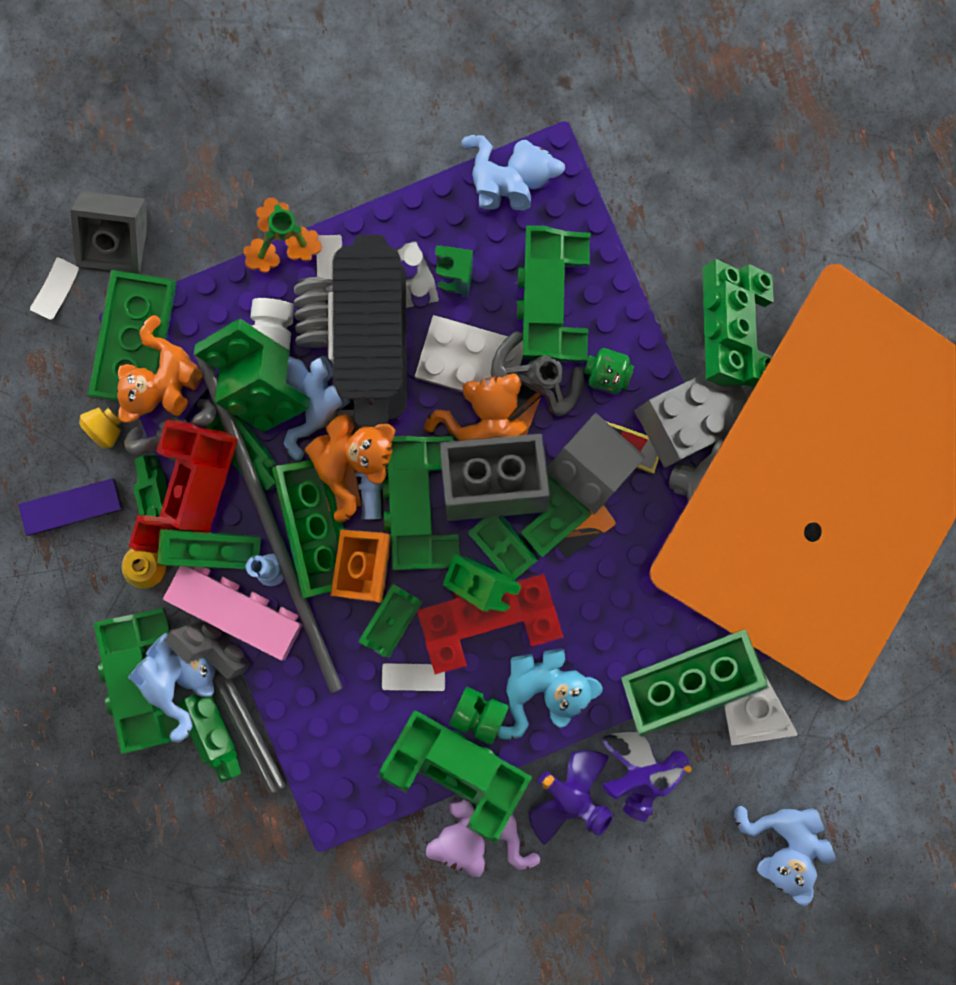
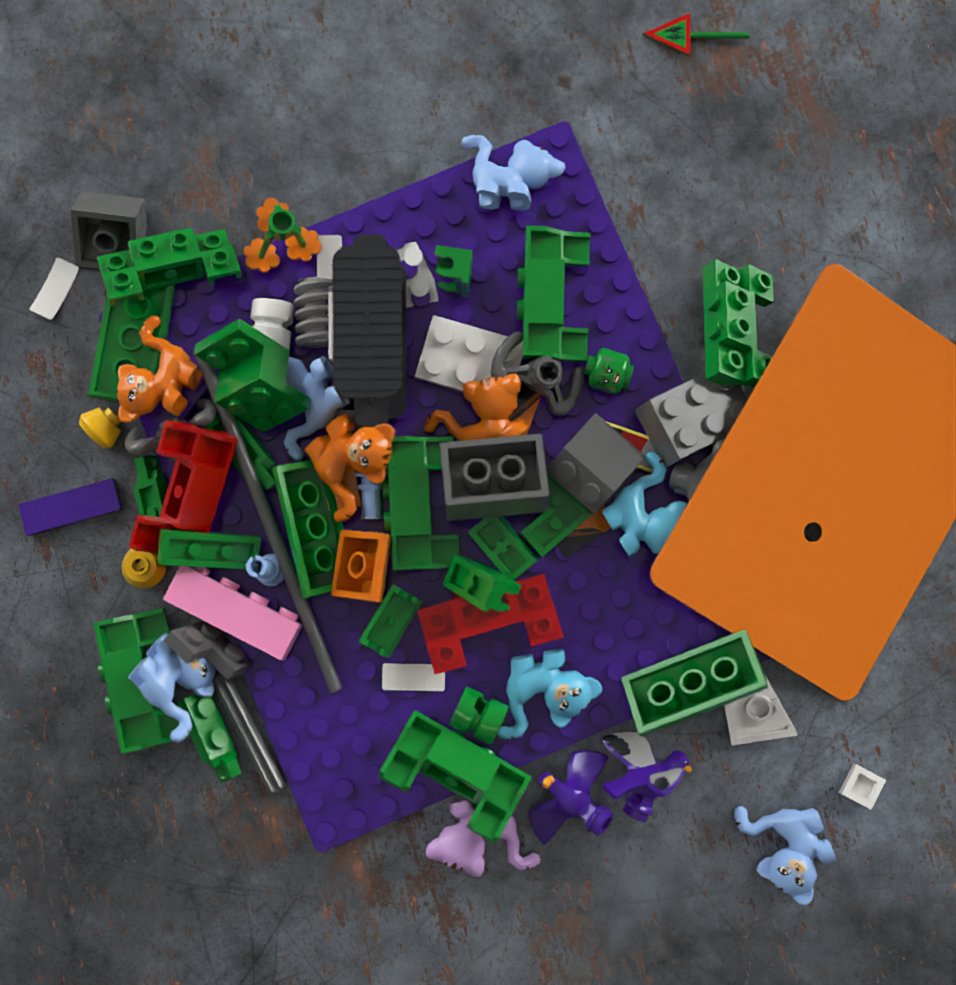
(167, 261): none -> green bracket
(630, 514): none -> medium azure animal
(677, 34): none -> piece
(862, 786): none -> white plate

